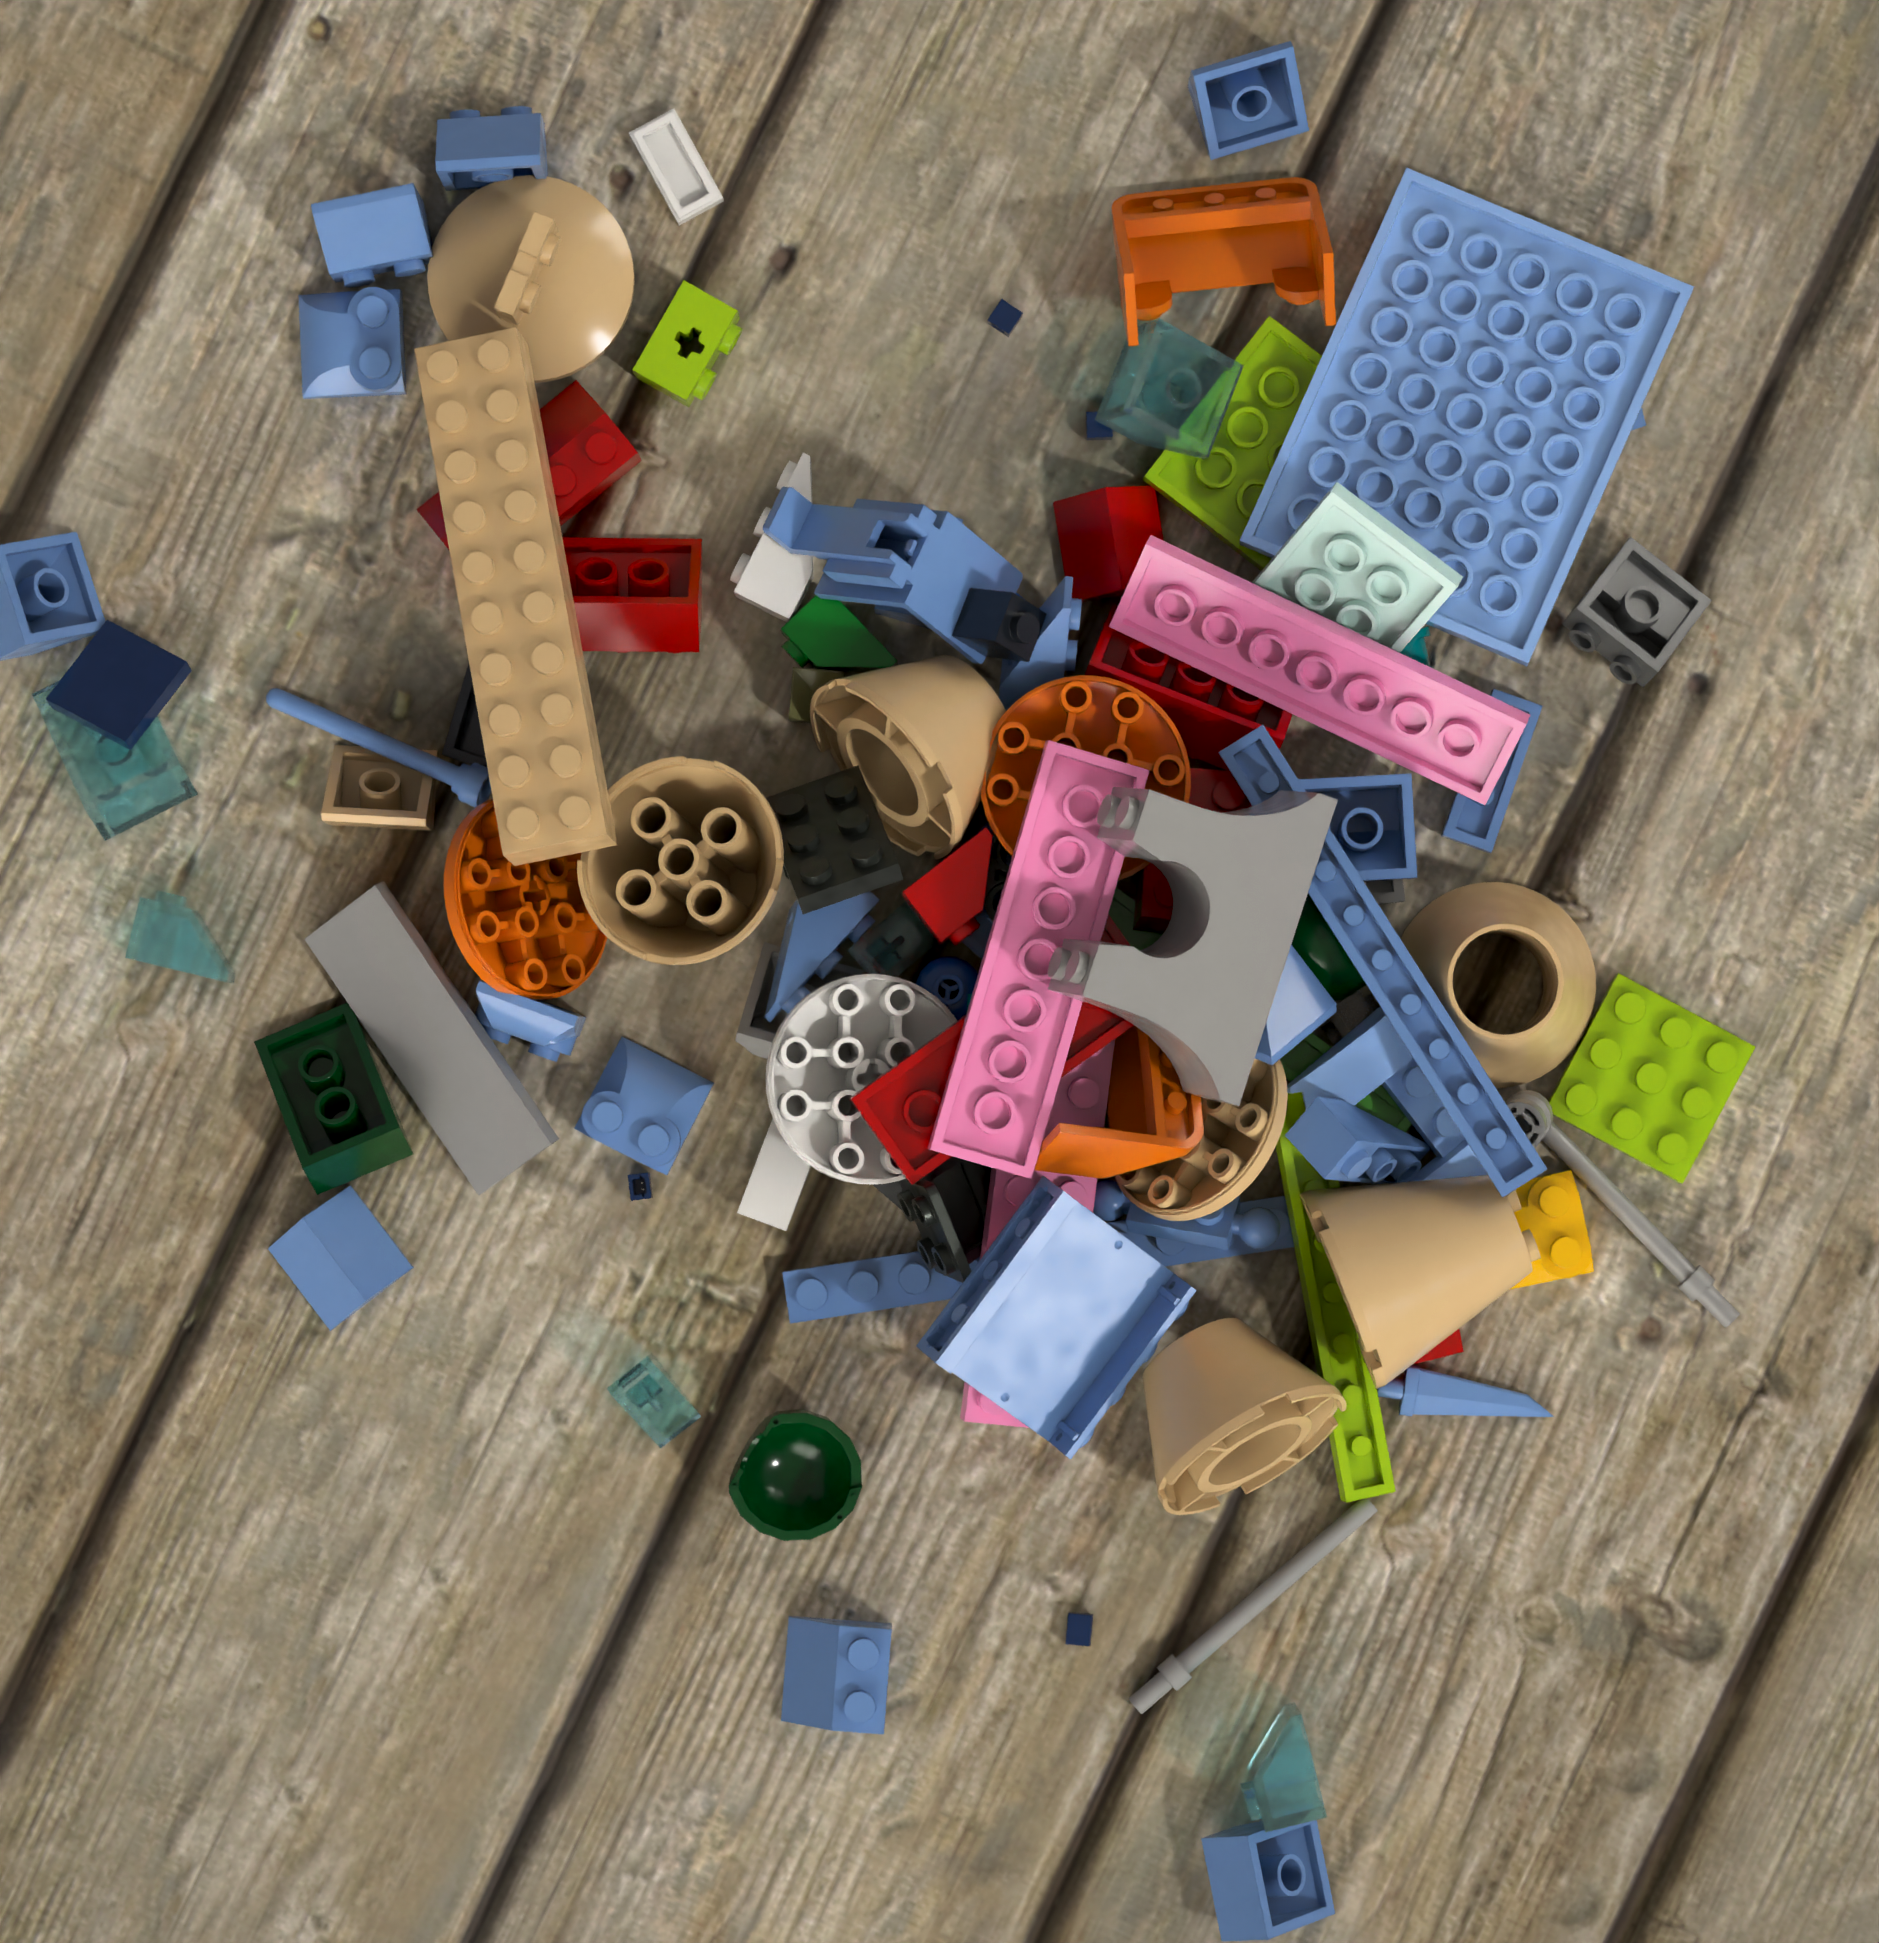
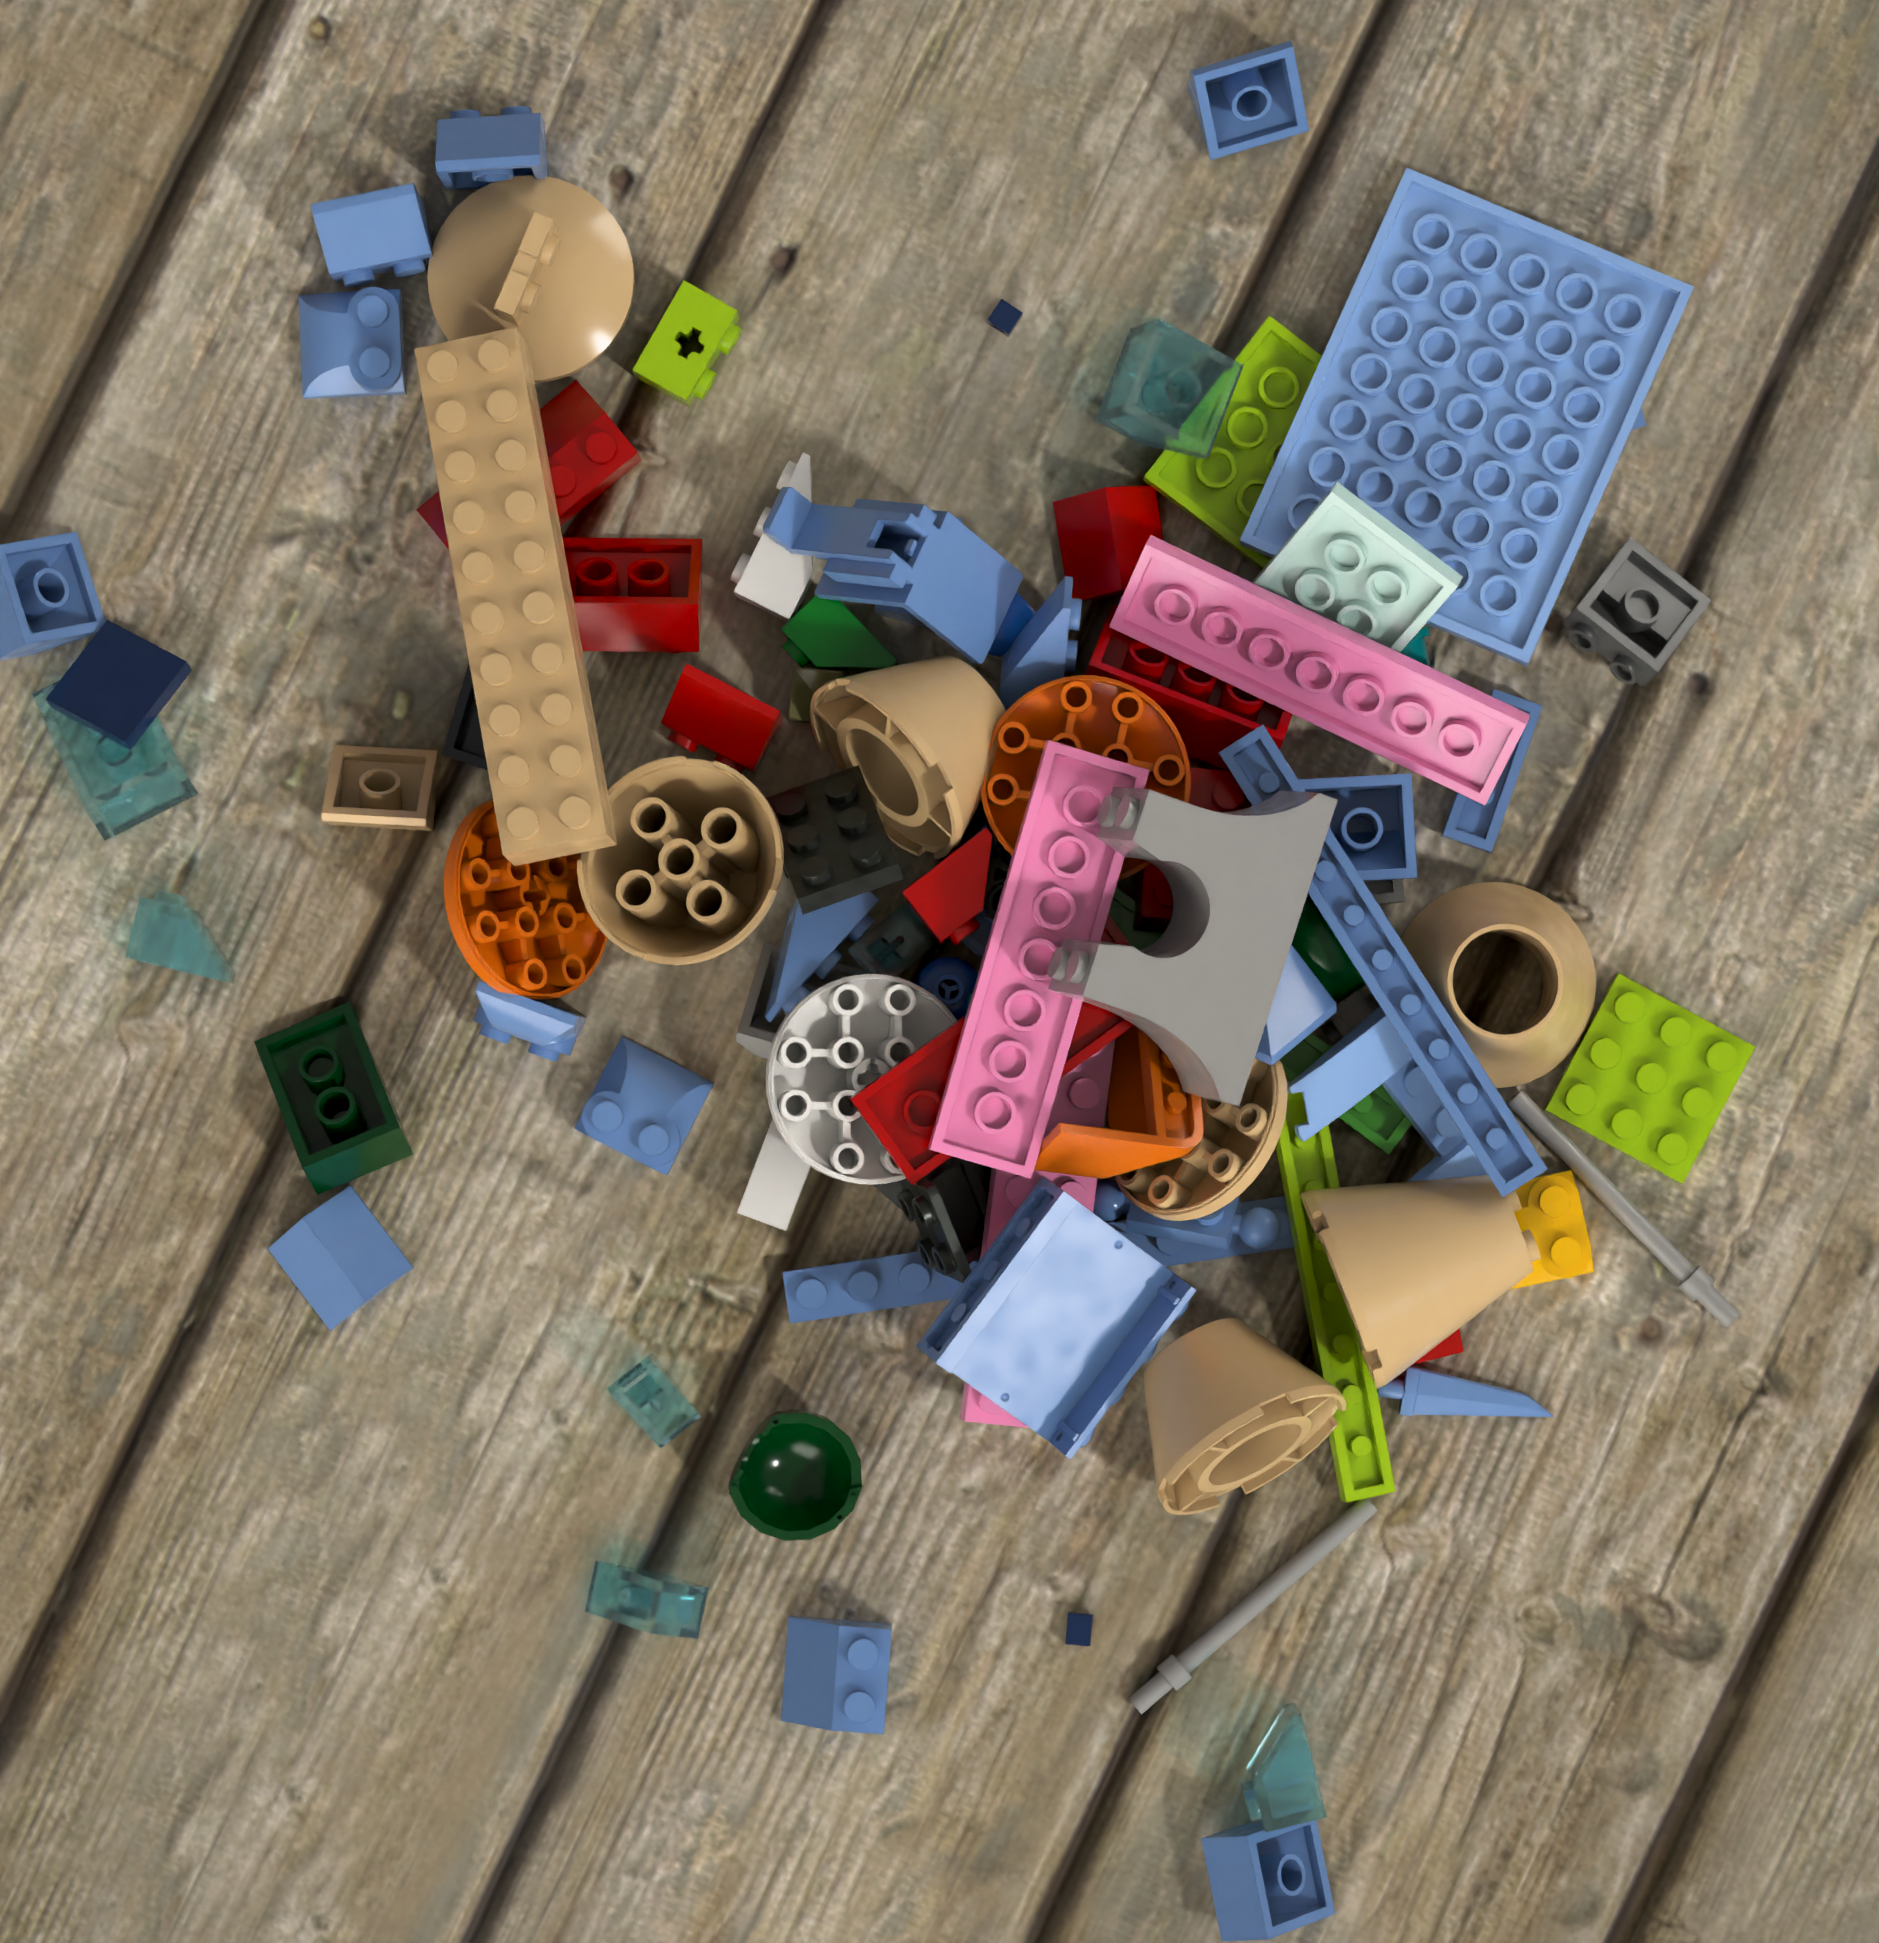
(431, 1038): light grey tile -> none
(467, 781): medium blue piece -> none
(640, 1186): dark blue piece -> none
(647, 1600): none -> clear light blue slope
(676, 166): white tile -> none
(720, 720): none -> red slope
(999, 624): black brick -> none
(1096, 430): dark blue piece -> none
(1222, 240): orange windscreen -> none
(1355, 1145): medium blue slope -> none
(1531, 1111): light grey wheel -> none

